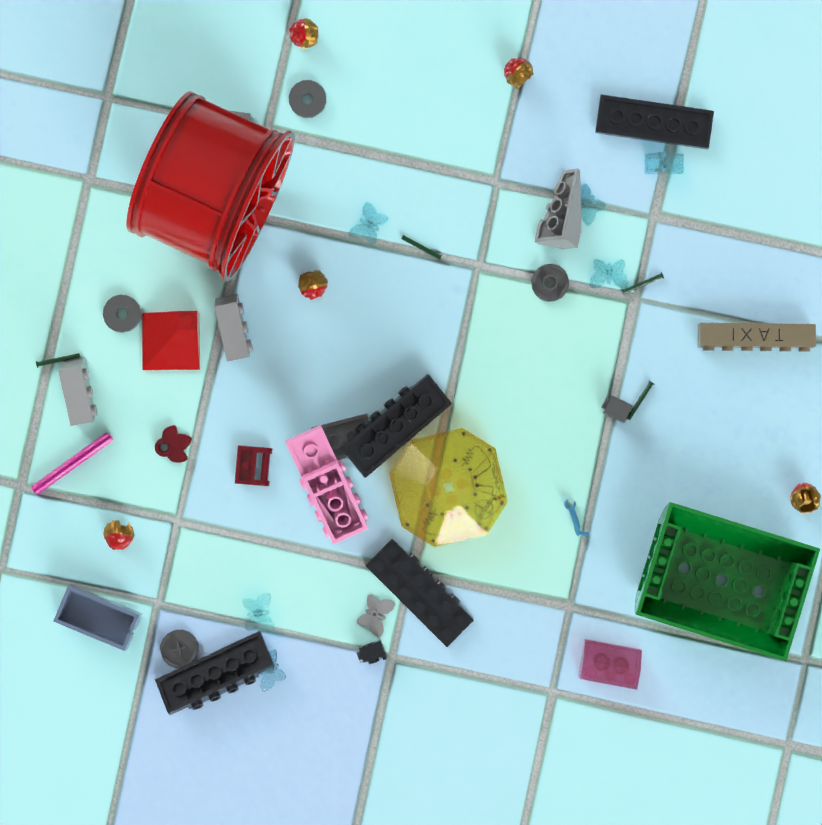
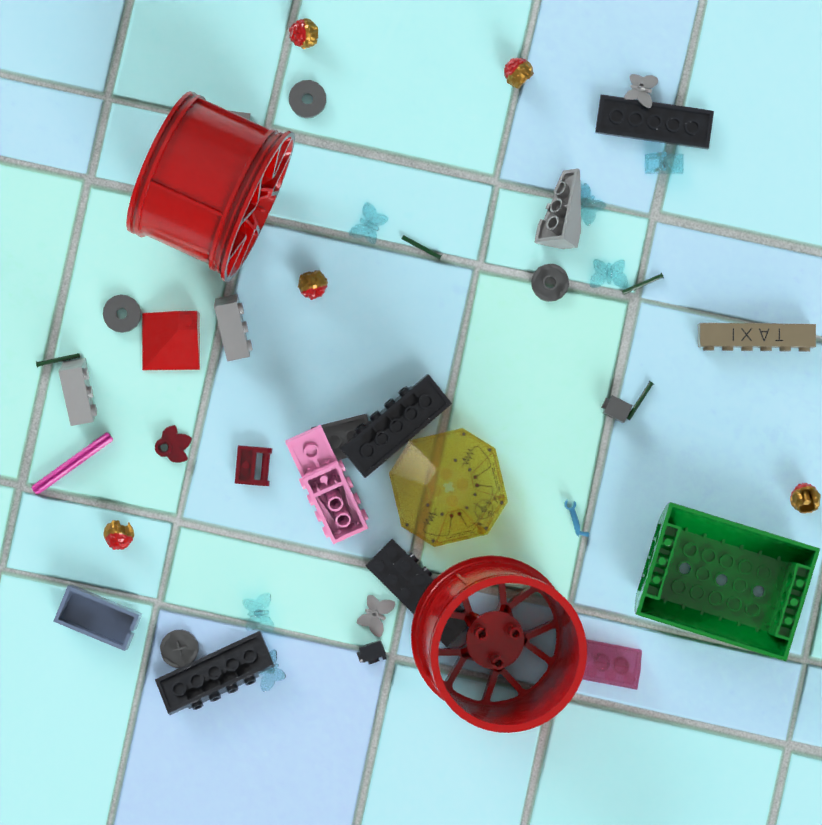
(496, 642): none -> red wheel
(641, 88): none -> light grey piece

